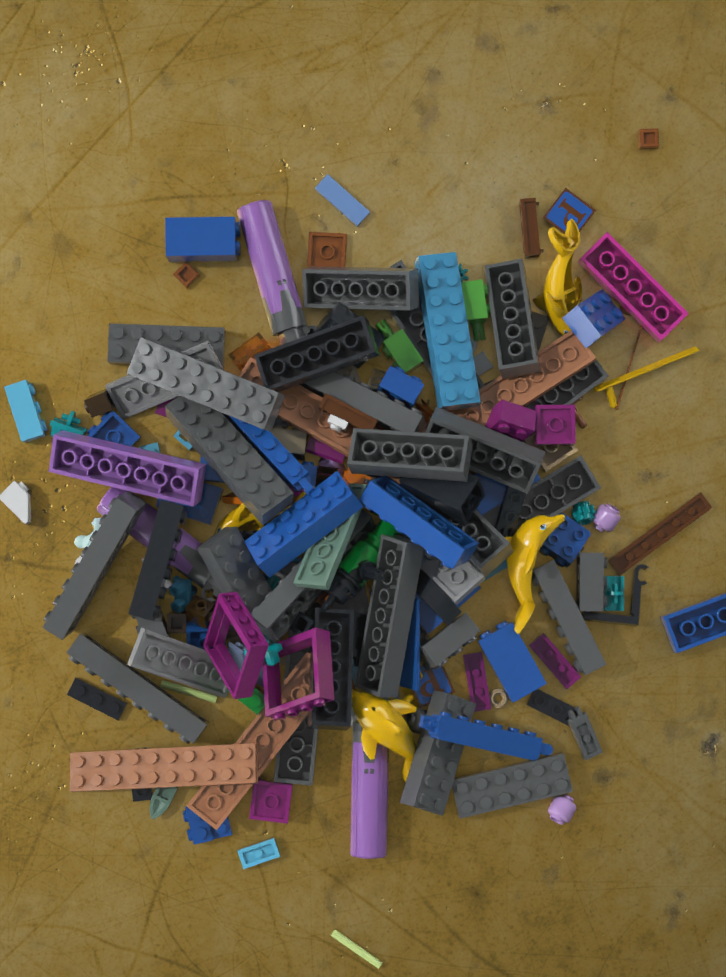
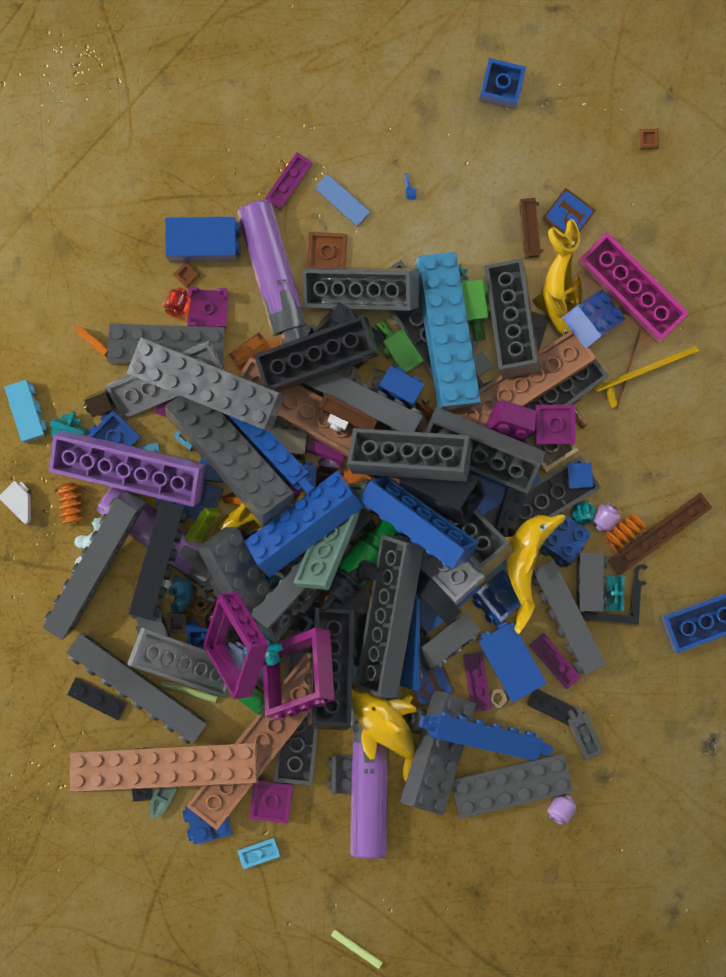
(70, 502): none -> orange piece
(91, 340): none -> orange tile
(176, 302): none -> clear red head
(203, 524): none -> lime plate
(208, 307): none -> magenta panel
(288, 180): none -> magenta plate
(341, 773): none -> dark grey bracket
(410, 192): none -> blue hand
(497, 598): none -> blue plate
(502, 83): none -> blue brick
(580, 475): none -> blue piece
(624, 532): none -> orange piece

